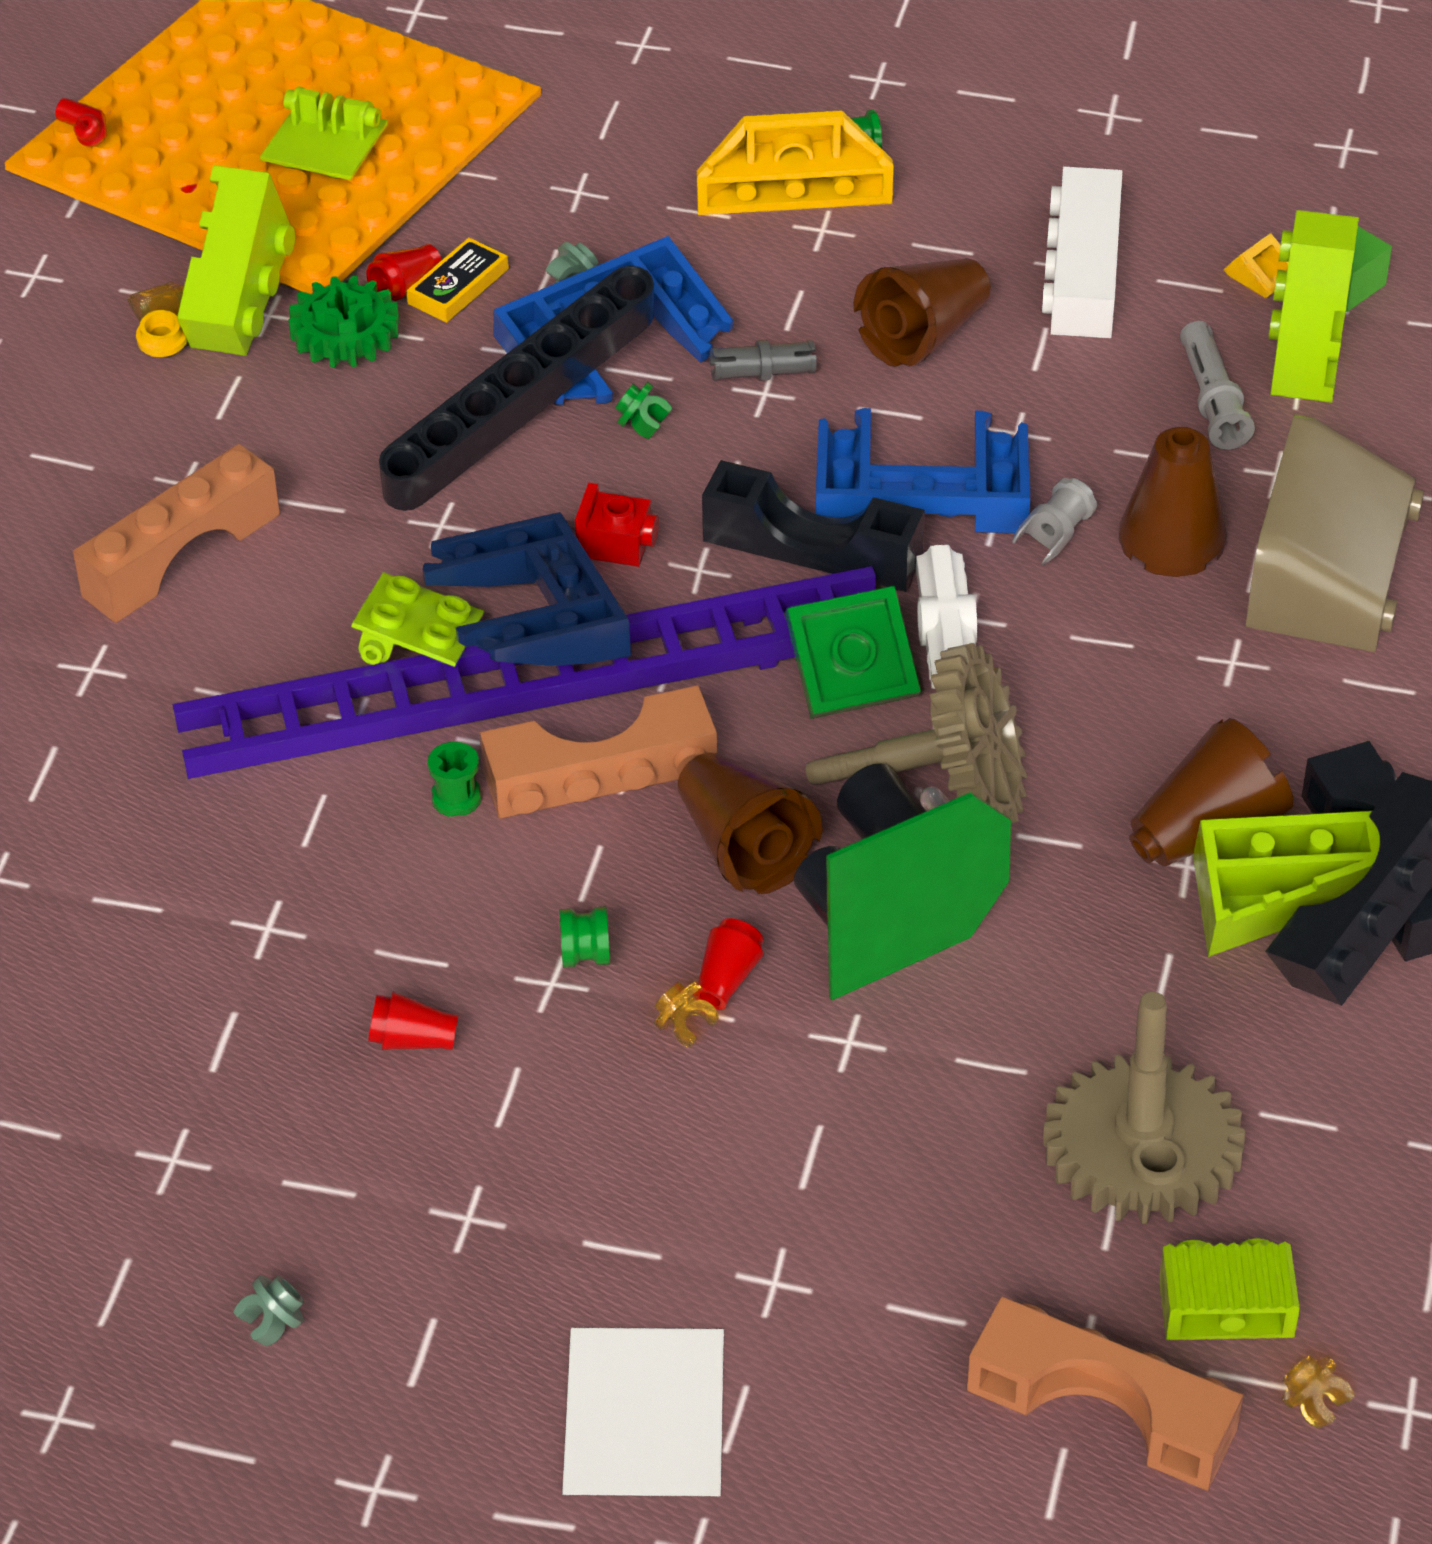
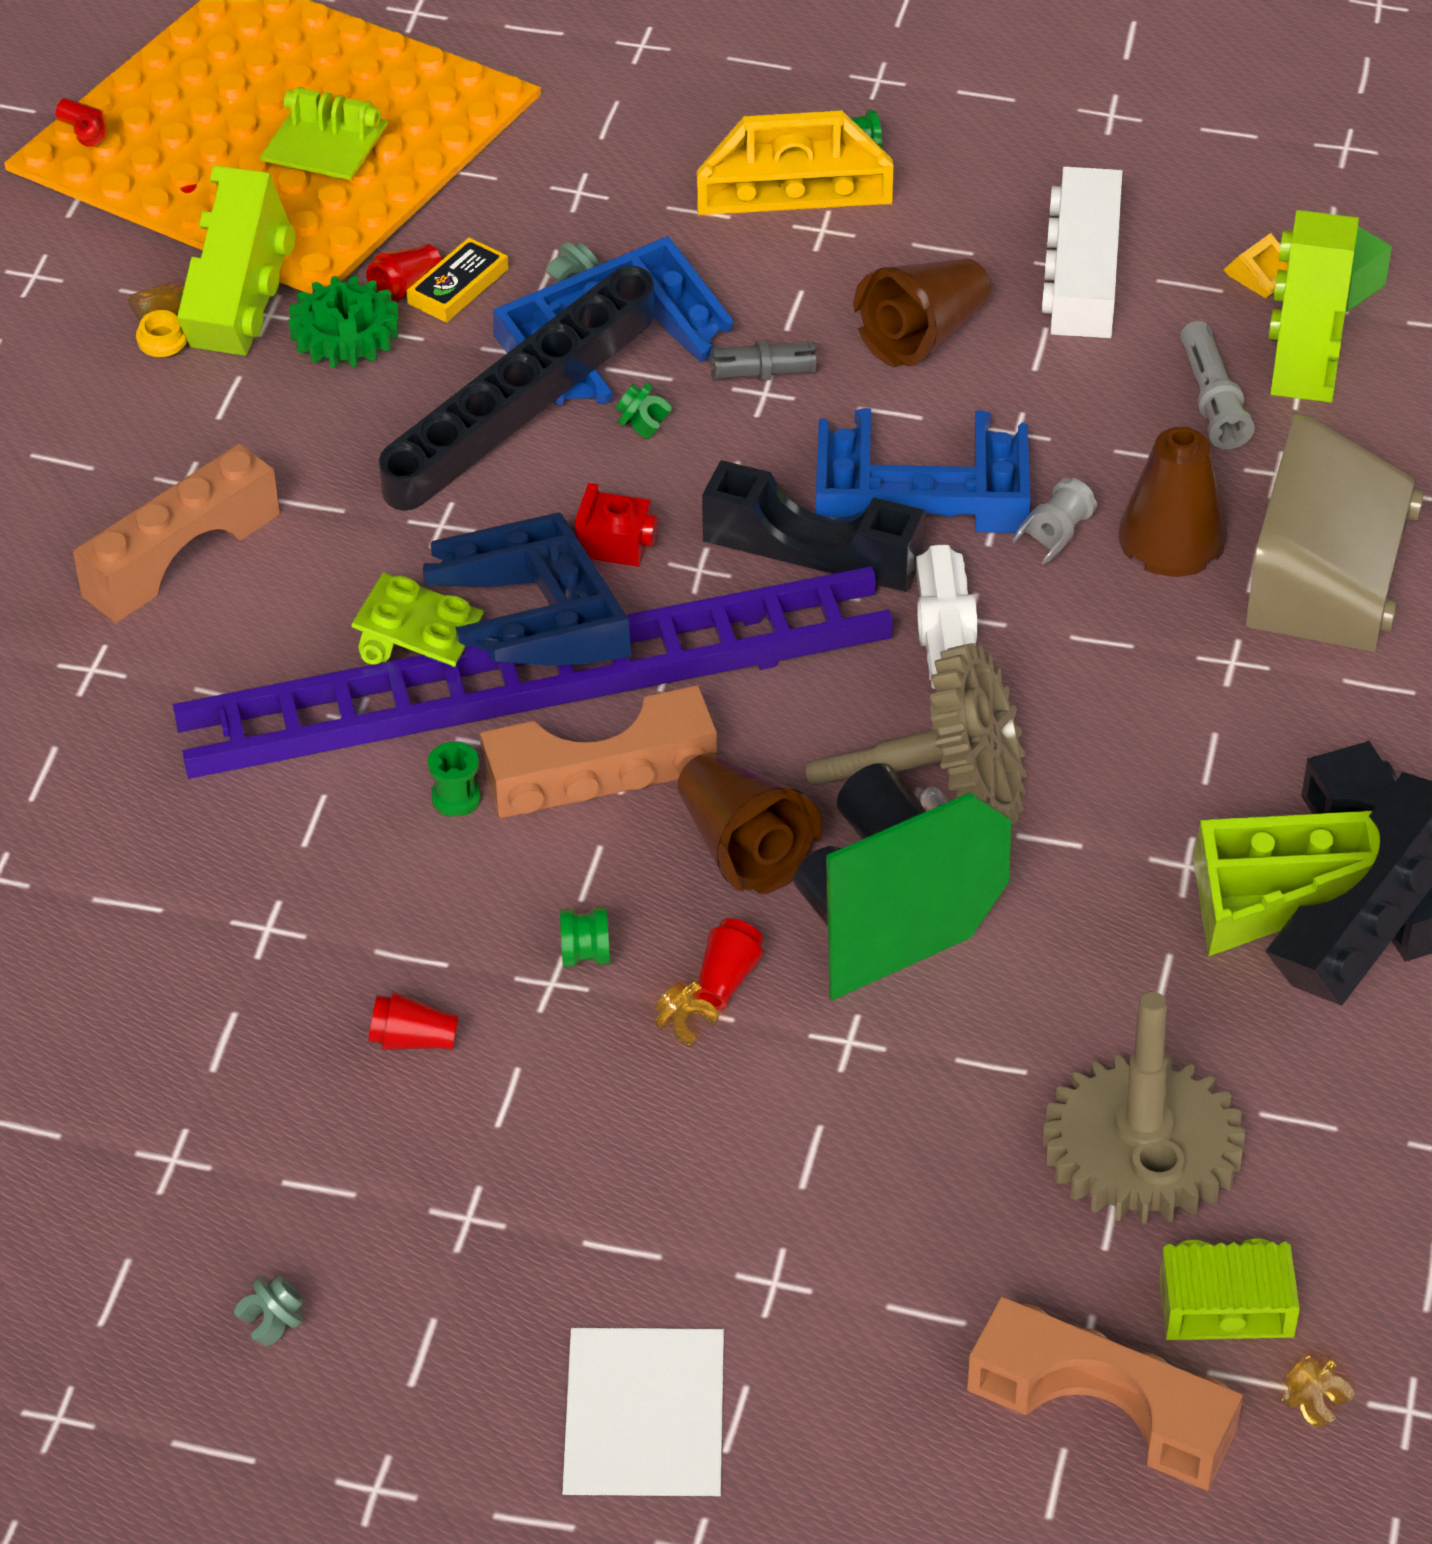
(852, 652): green plate -> none
(1214, 781): reddish brown cone -> none

